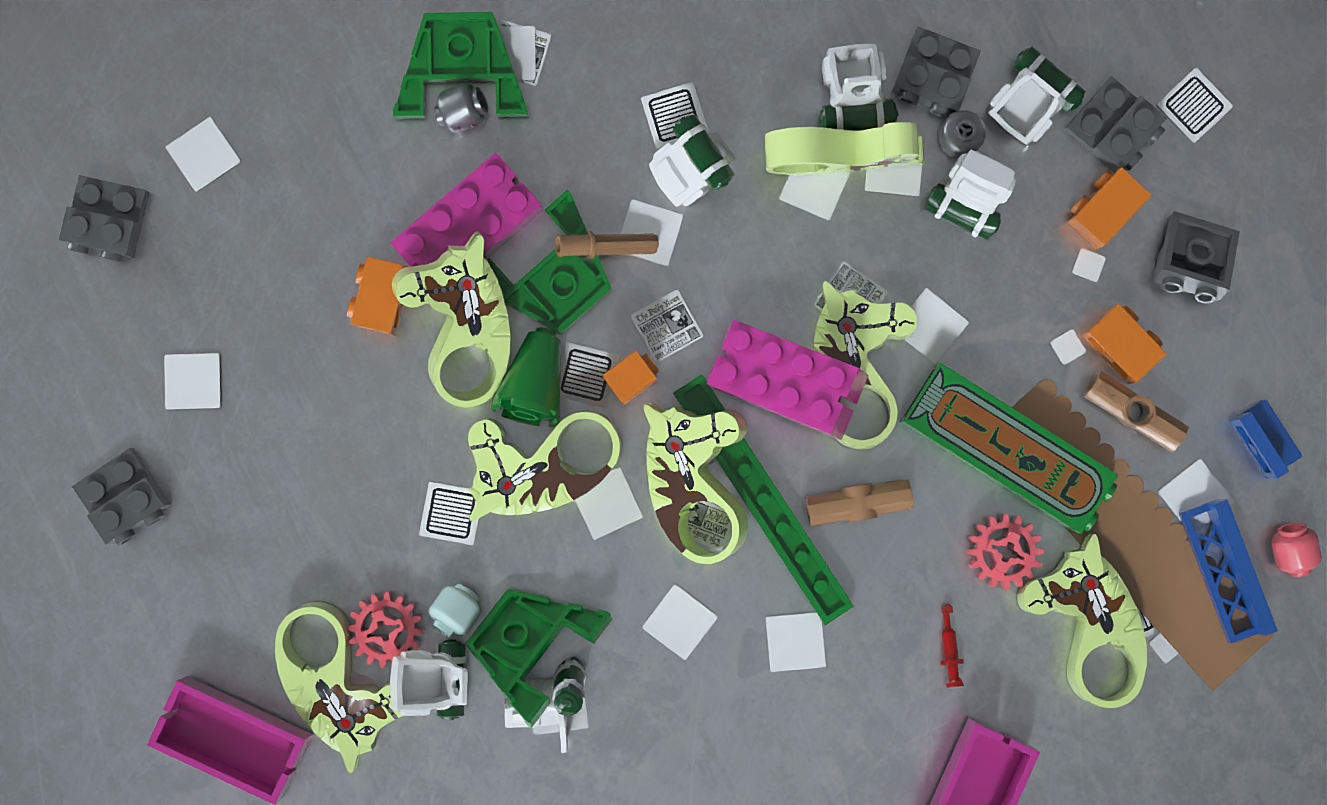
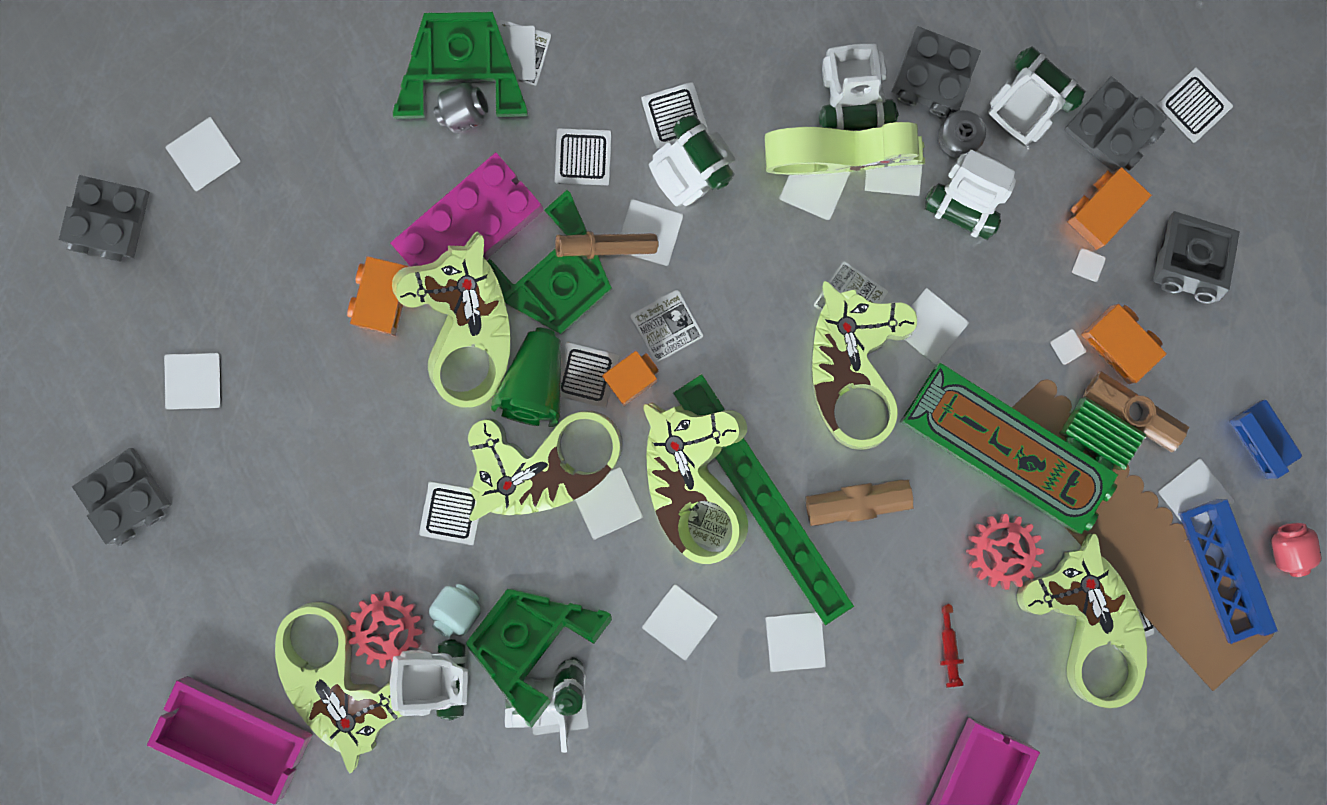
(583, 156): none -> white sticker
(787, 379): dark pink piece -> none
(1102, 434): none -> green brick
(1163, 648): white sticker -> none

